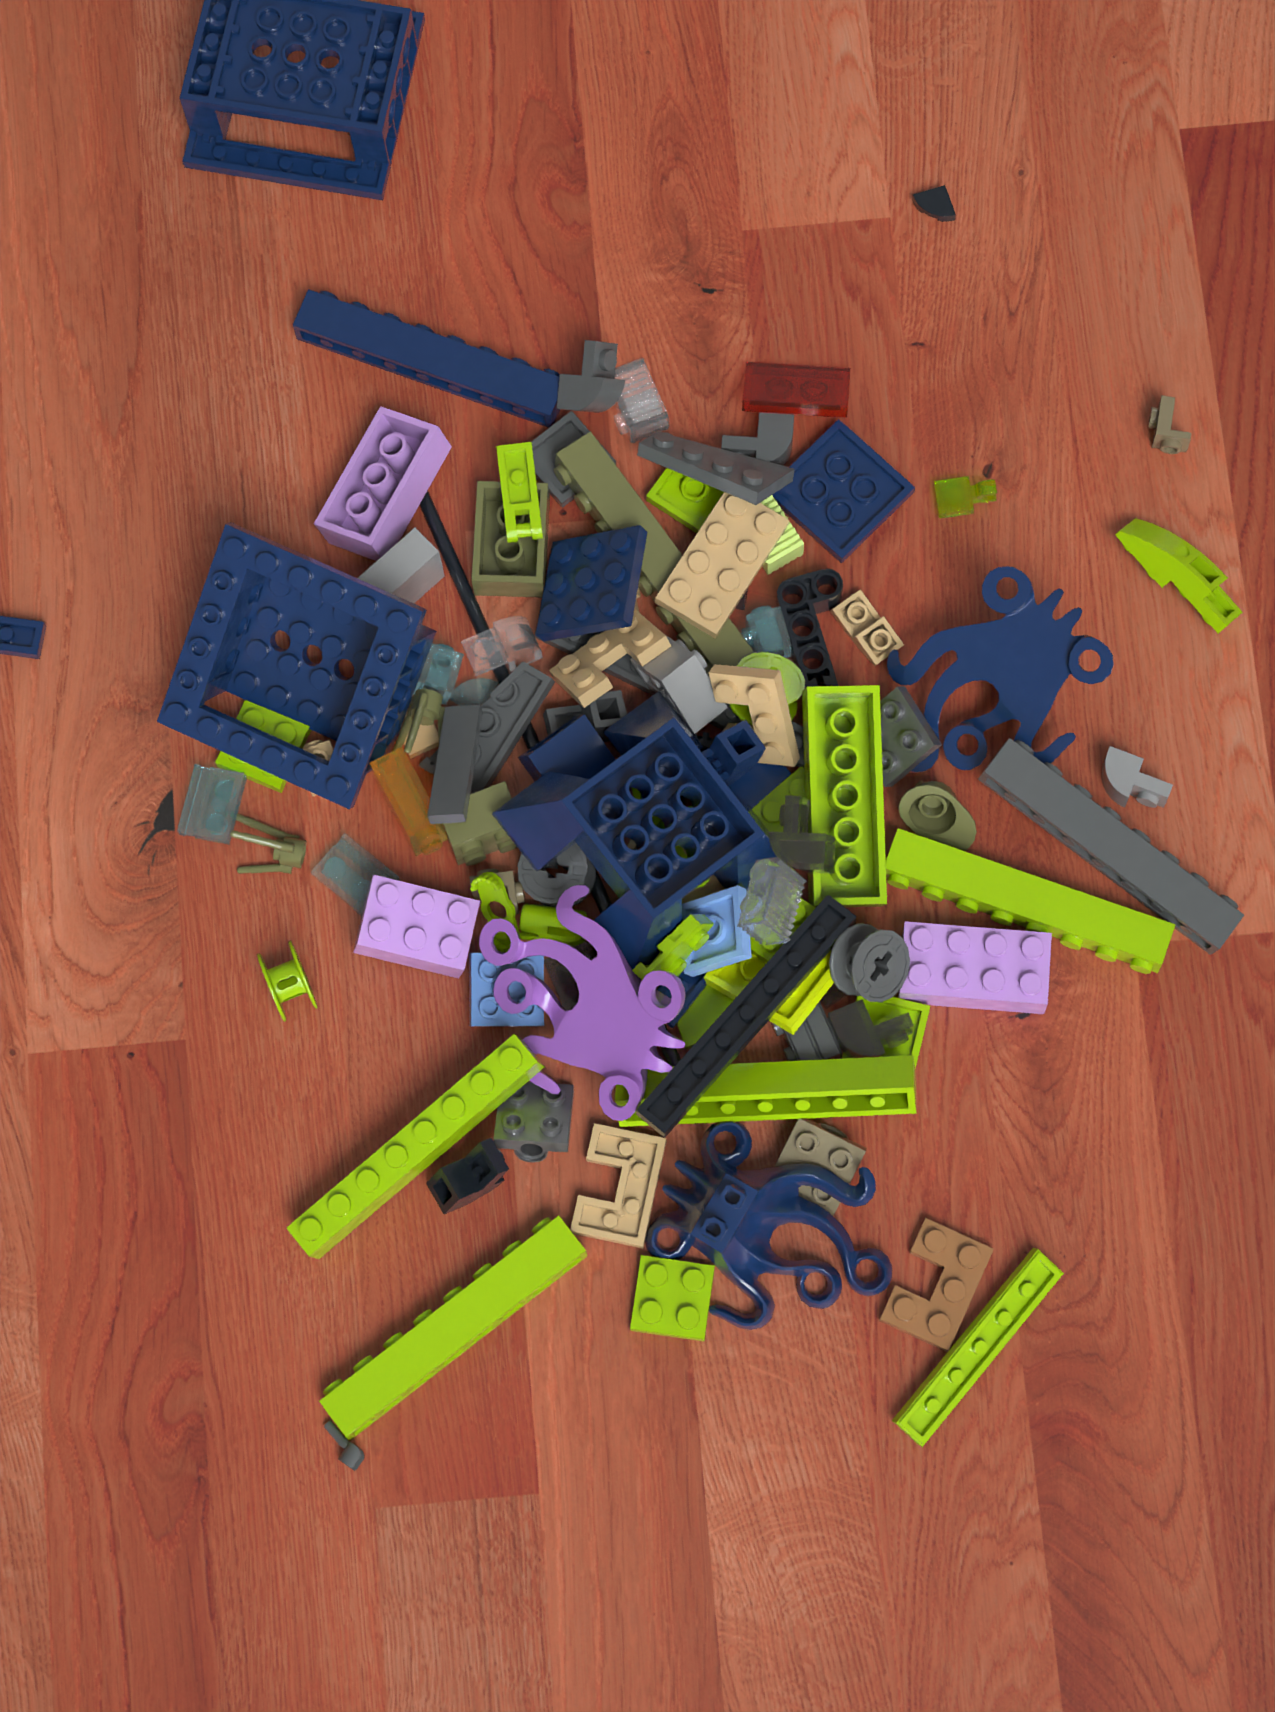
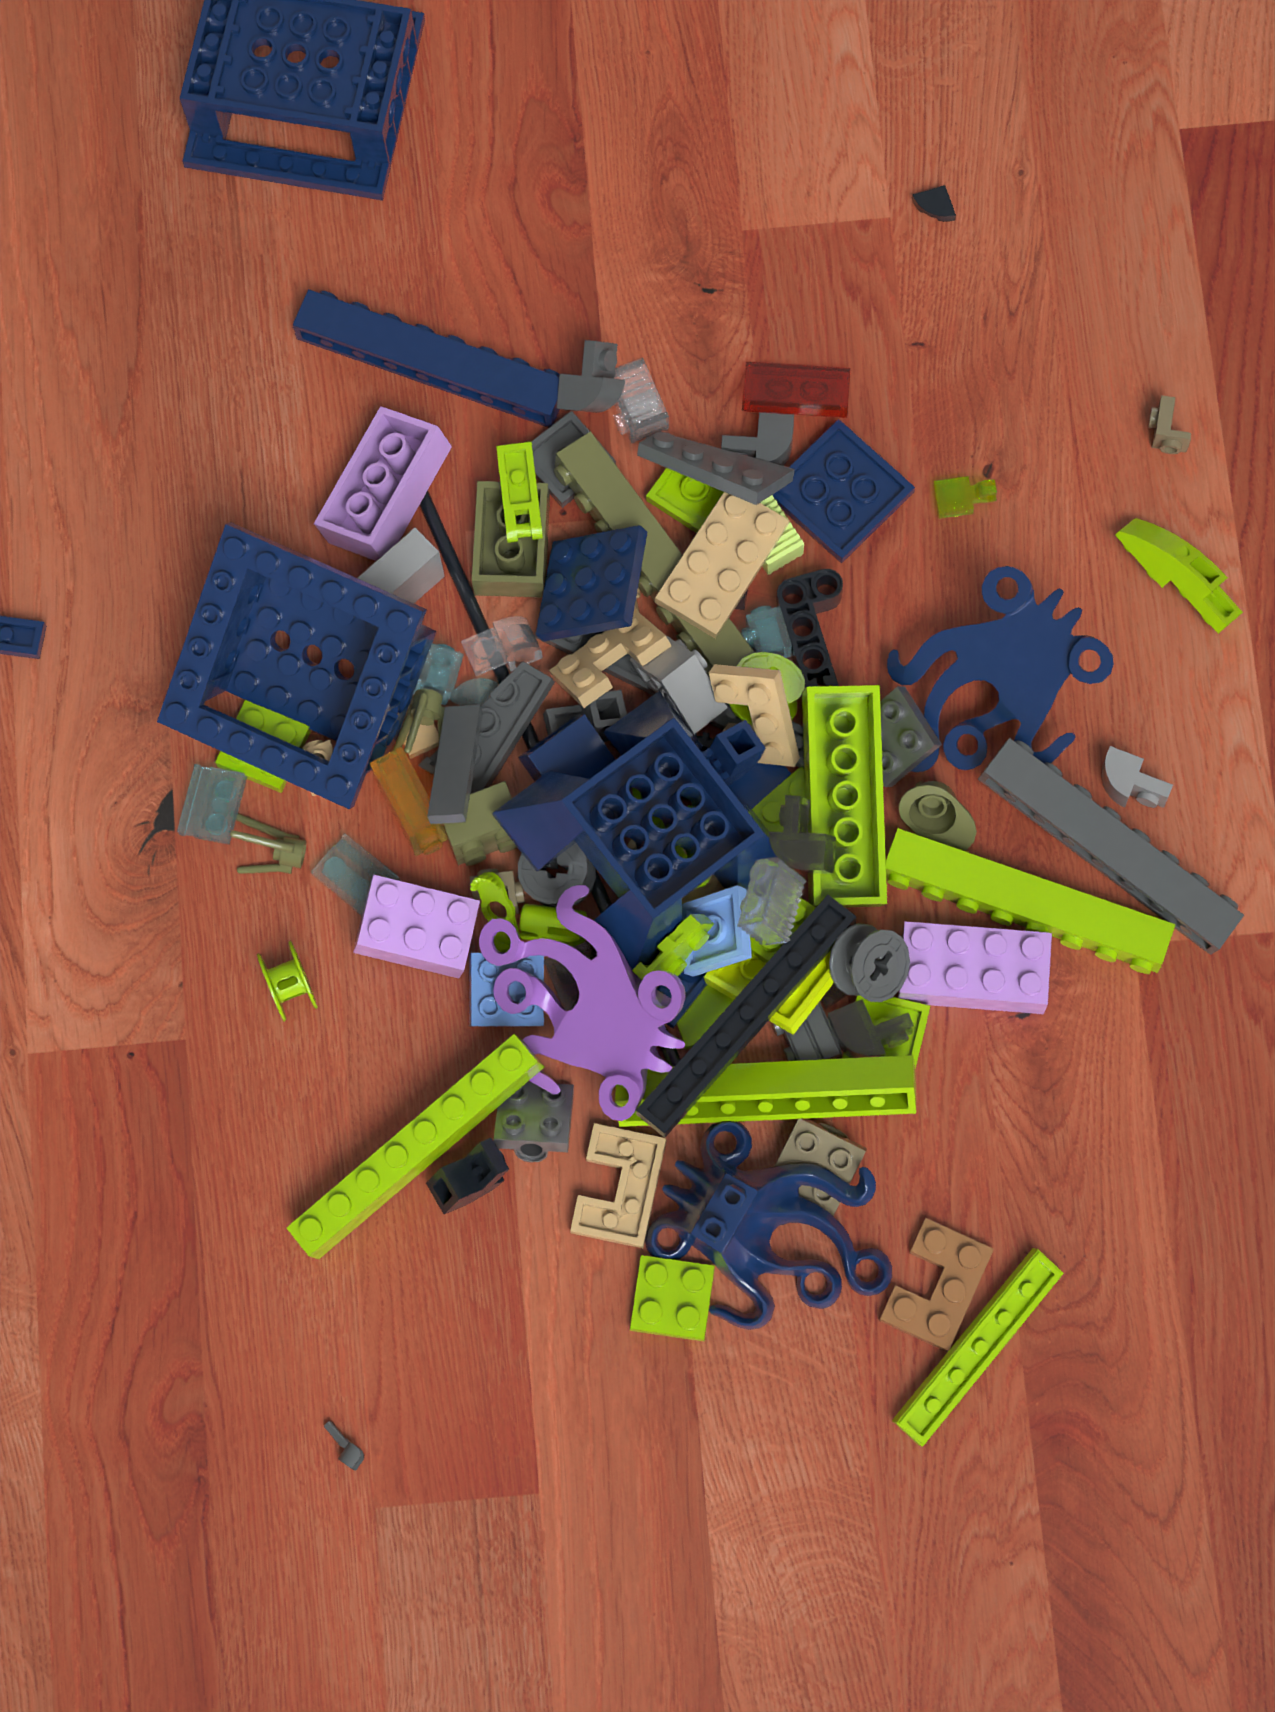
(453, 1327): lime brick -> none
(866, 628): tan slope -> none

